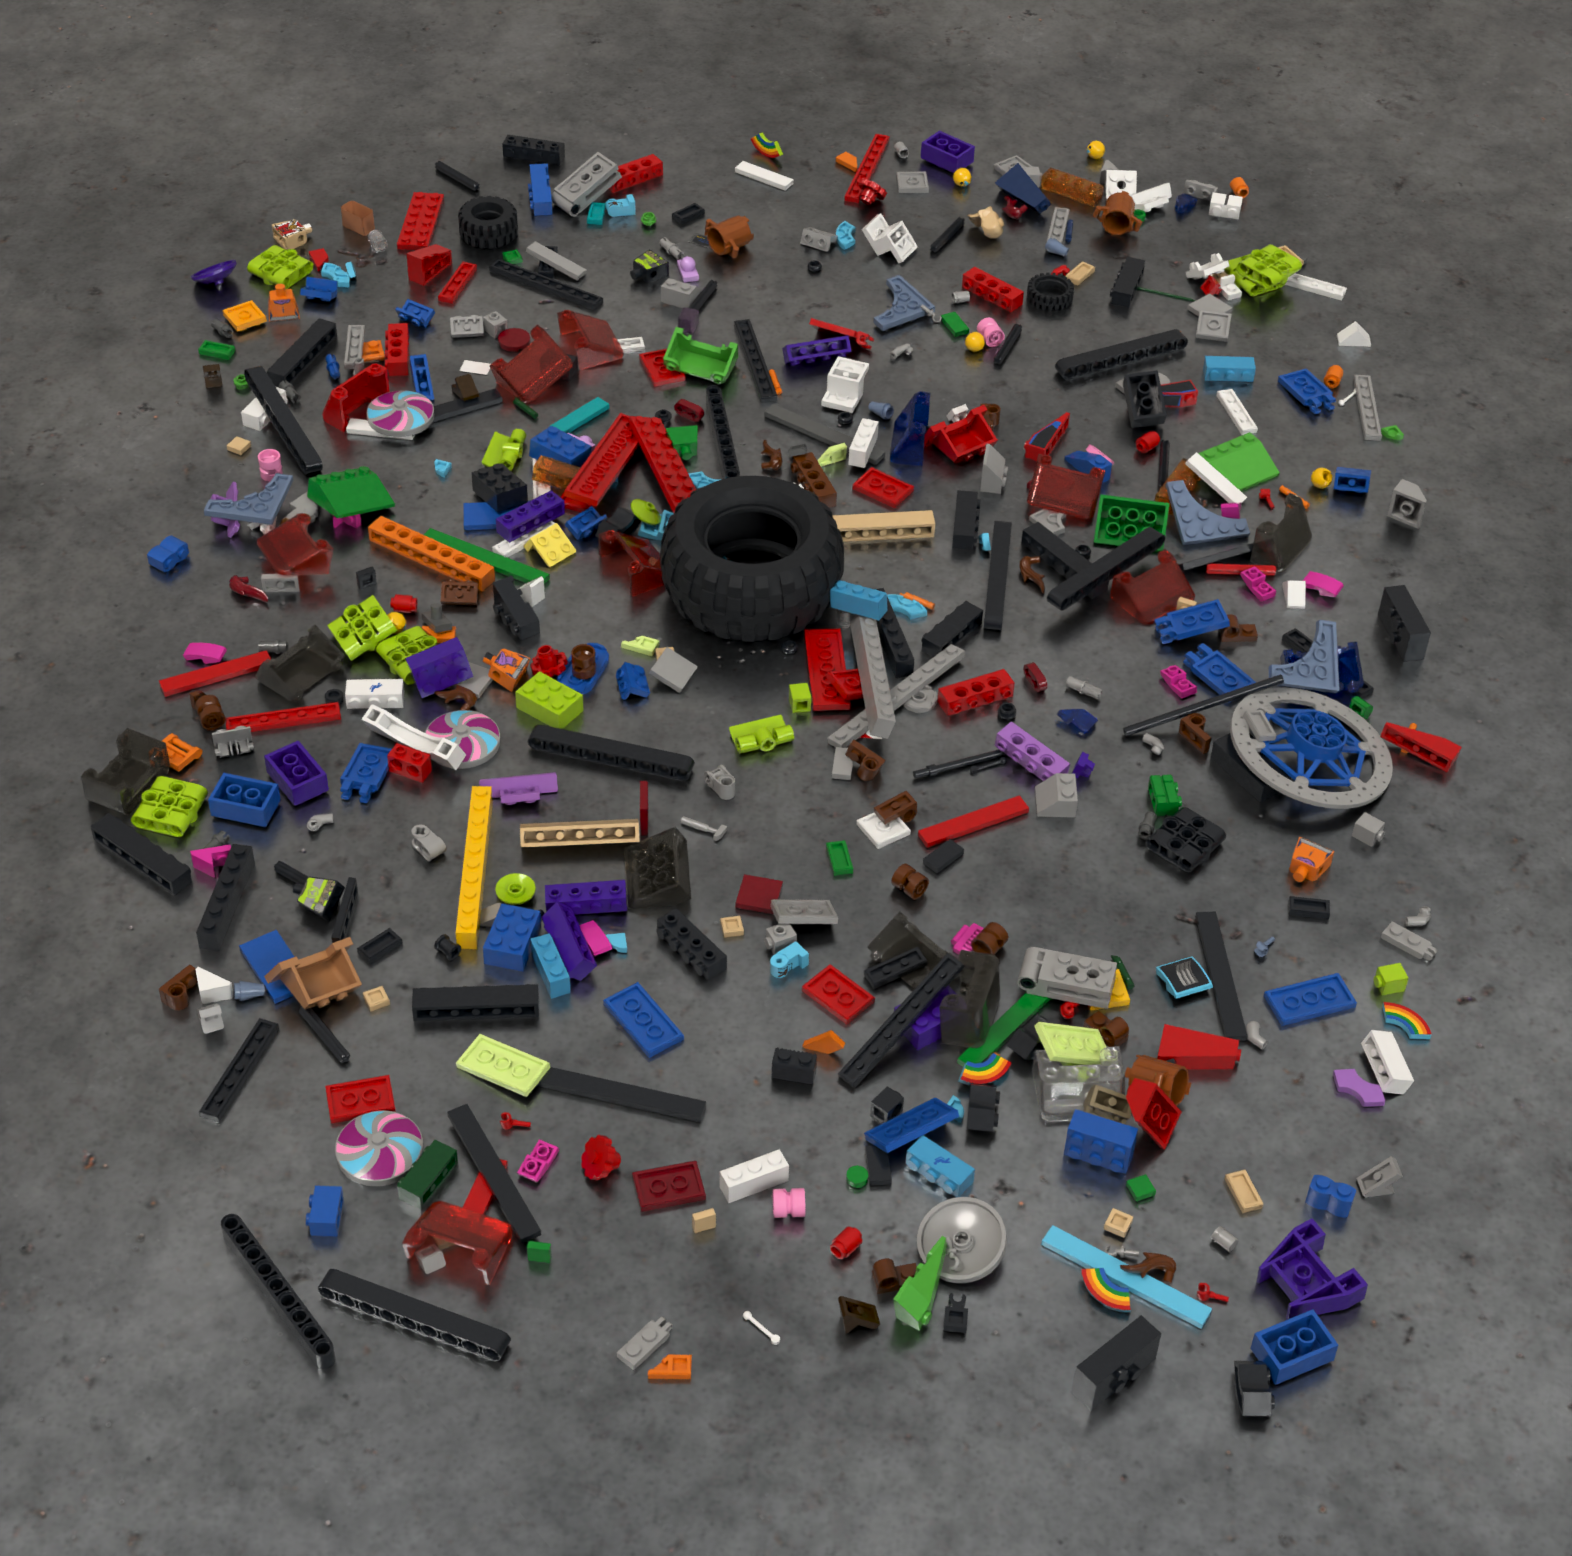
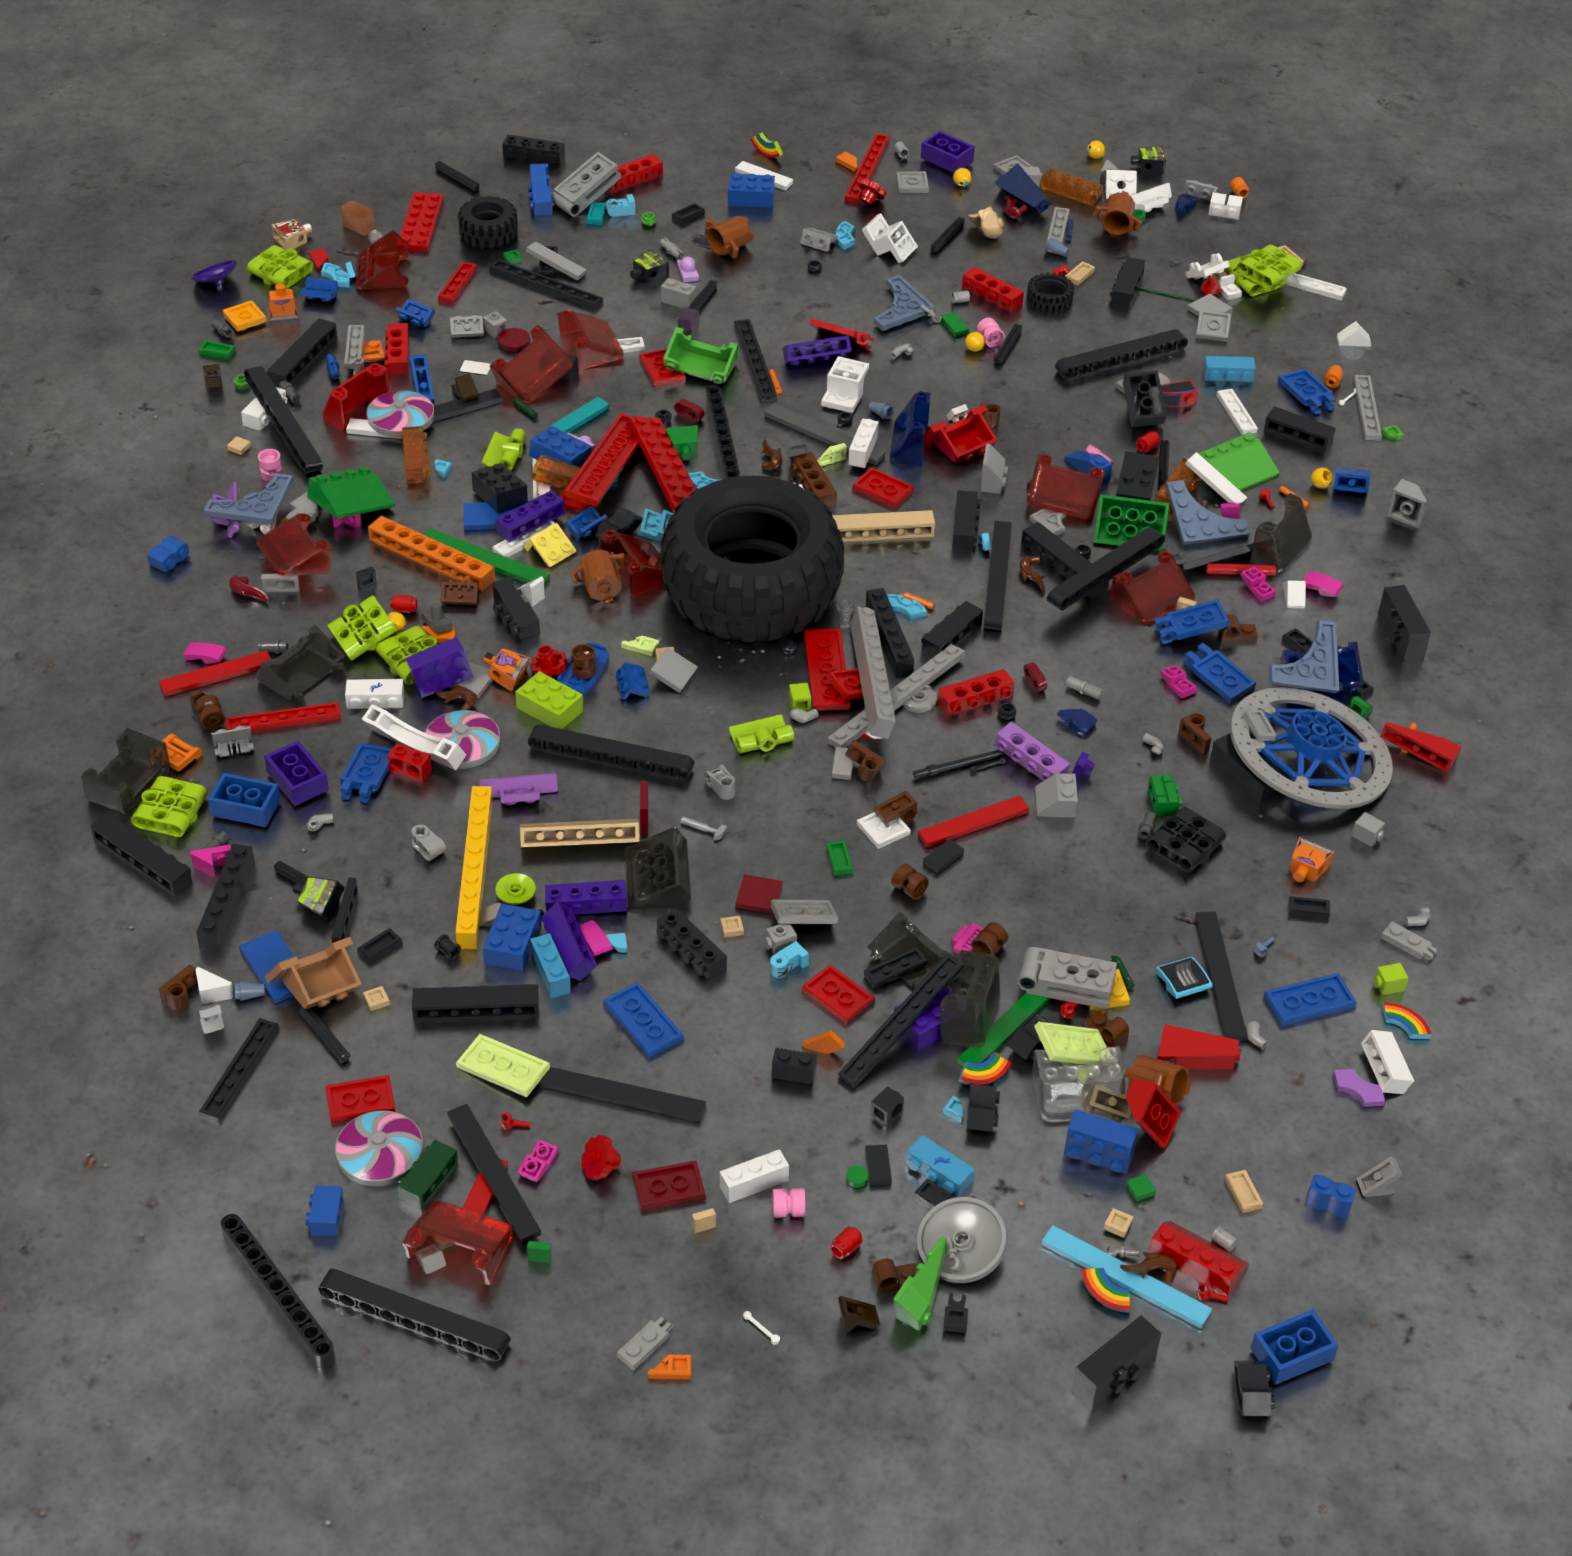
(334, 695): black tile -> none
(380, 263): none -> clear red windscreen
(415, 454): none -> clear orange brick
(427, 263): red wedge -> none
(600, 574): none -> dark orange container
(645, 511): lime dish -> none
(751, 190): none -> blue brick
(803, 716): none -> light grey arm
(858, 600): dark azure brick -> none
(911, 1125): blue tile -> none
(931, 1194): none -> black tile
(1046, 438): red slope -> none
(1137, 476): none -> black brick
(1150, 160): none -> black torso
(1198, 1257): none -> red slope
(1203, 705): black piece -> none
(1299, 428): none -> black brick
(1307, 1278): dark purple wedge -> none

